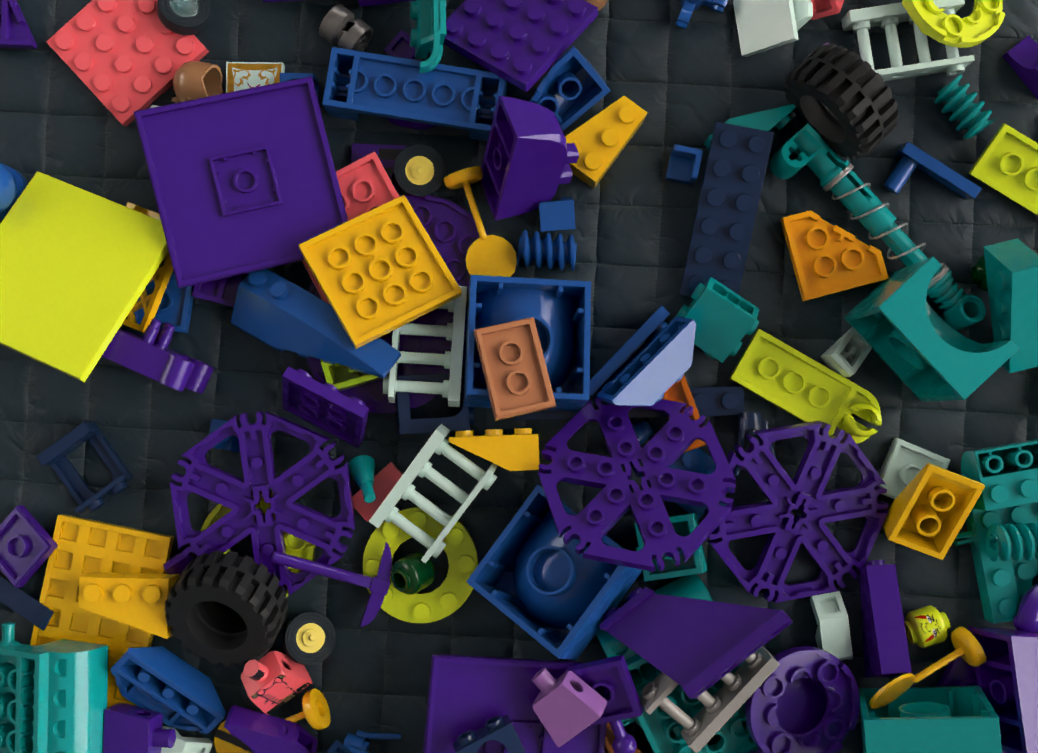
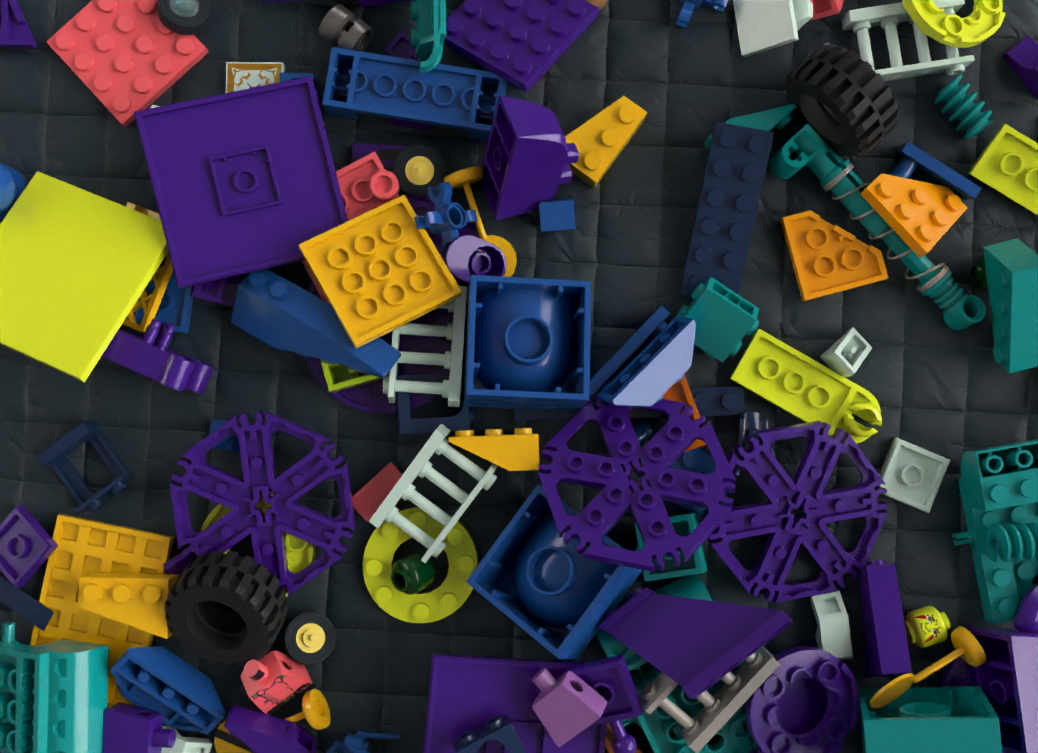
(197, 81): medium nougat helmet -> none
(324, 406): dark purple plate -> none
(363, 472): teal cone -> none
(377, 584): dark purple piece -> none
(384, 185): none -> coral tile
(446, 217): none -> blue pin
(474, 256): none -> dark purple cap
(514, 368): nougat tile -> none
(547, 250): blue piece -> none
(570, 88): blue wedge -> none
(683, 164): blue panel -> none
(914, 209): none -> light orange plate
(918, 343): teal piece -> none
(931, 510): yellow slope -> none

